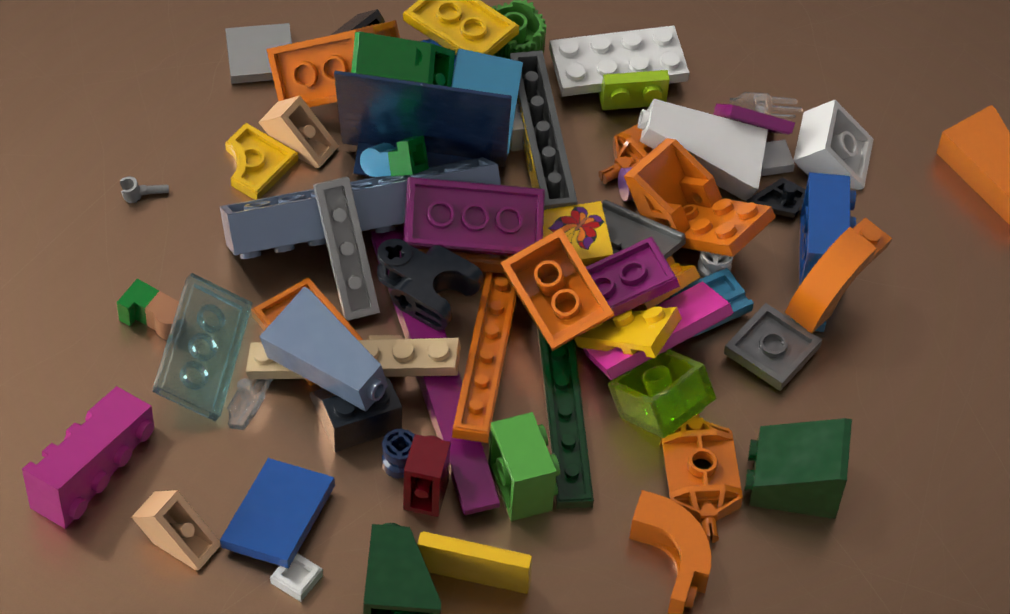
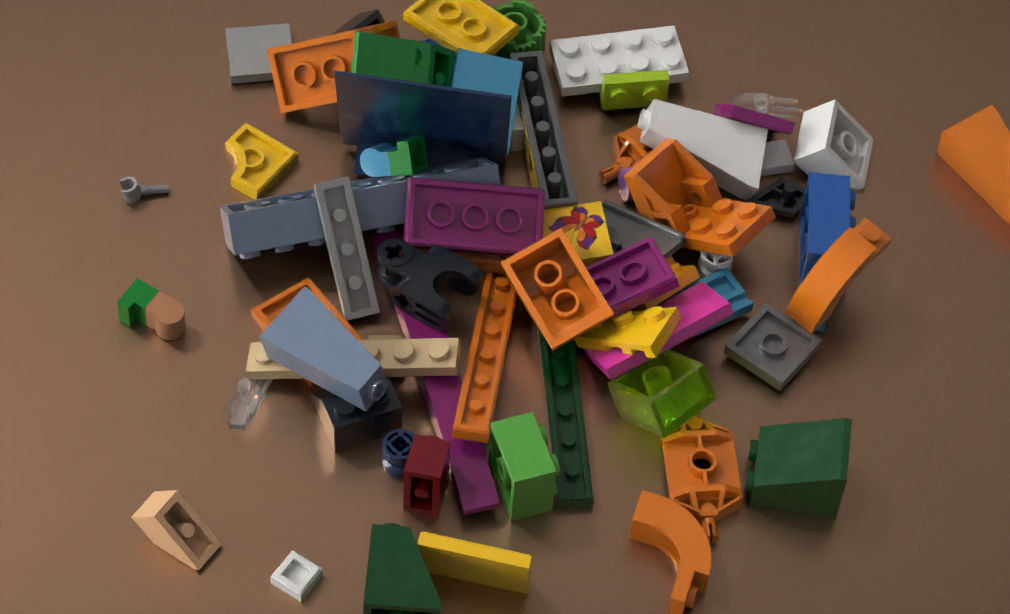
(87, 457): dark pink wedge -> none
(202, 347): clear light blue tile -> none
(277, 513): blue tile -> none
(299, 129): light nougat slope -> none

